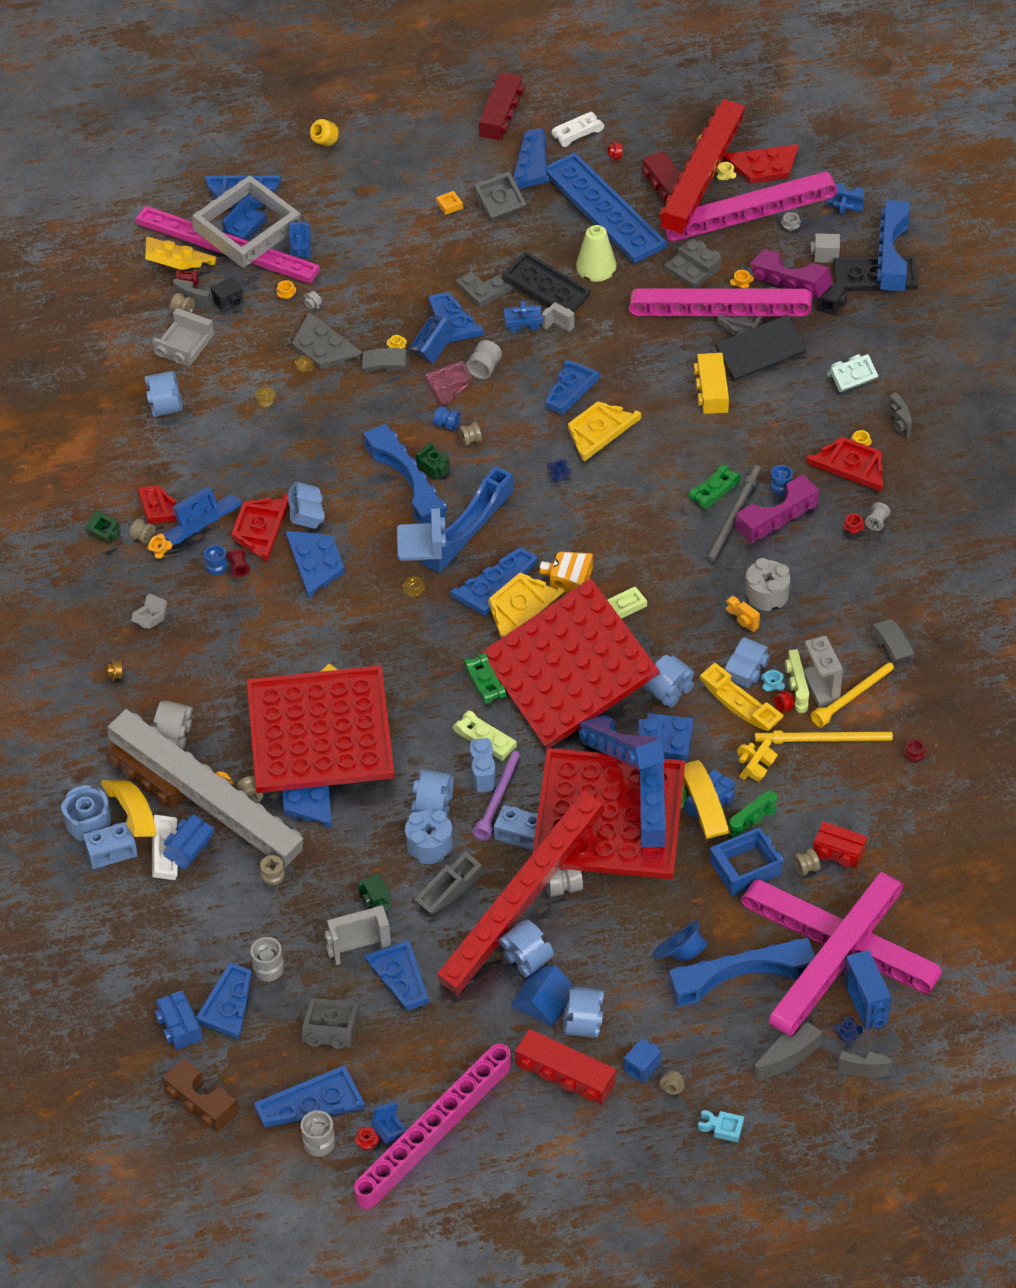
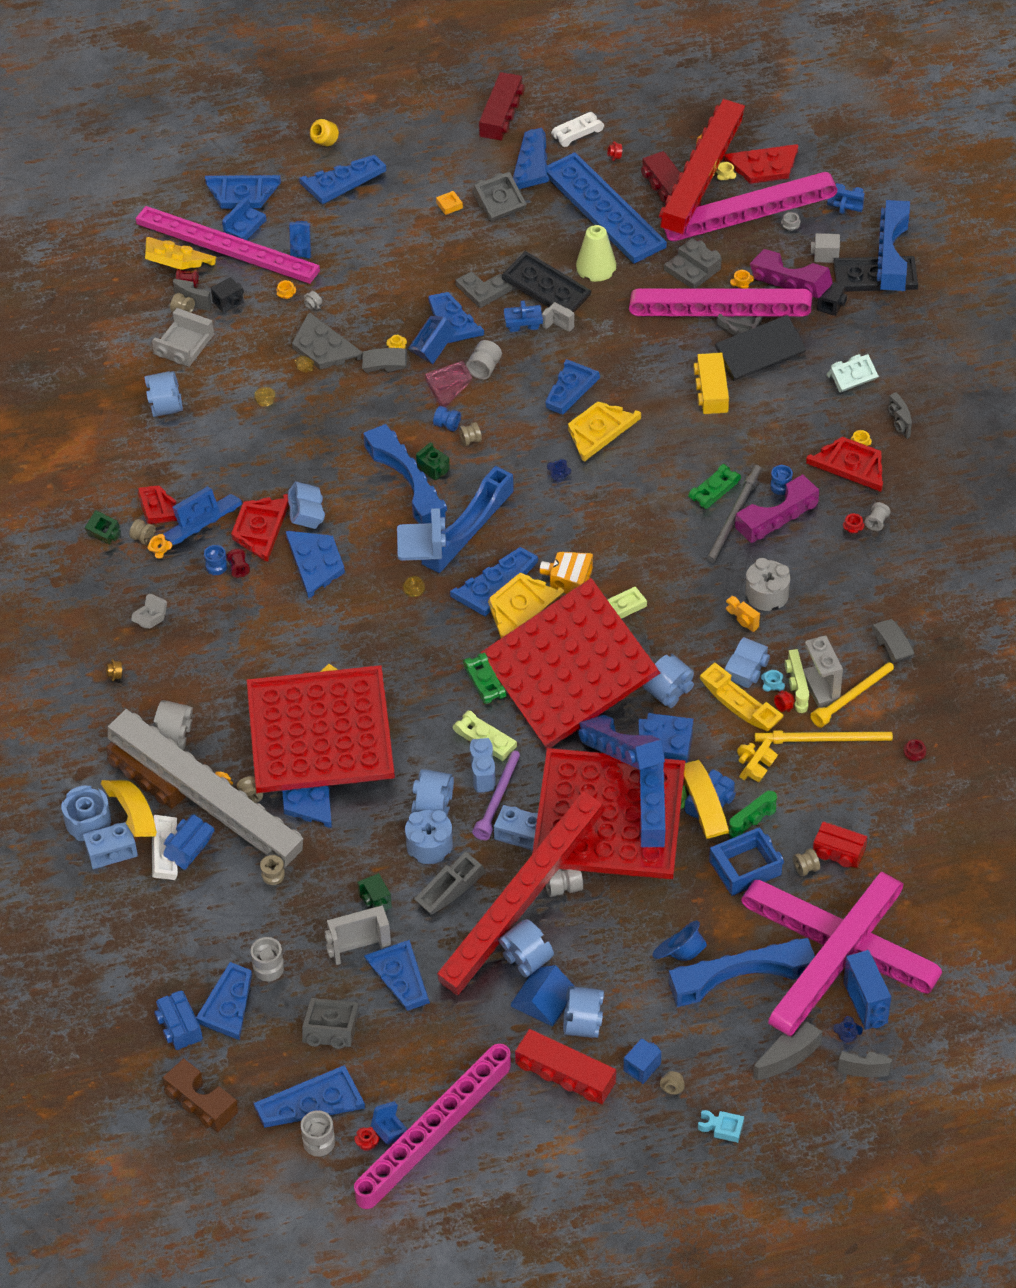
(261, 243): light grey window -> none
(343, 178): none -> blue wing

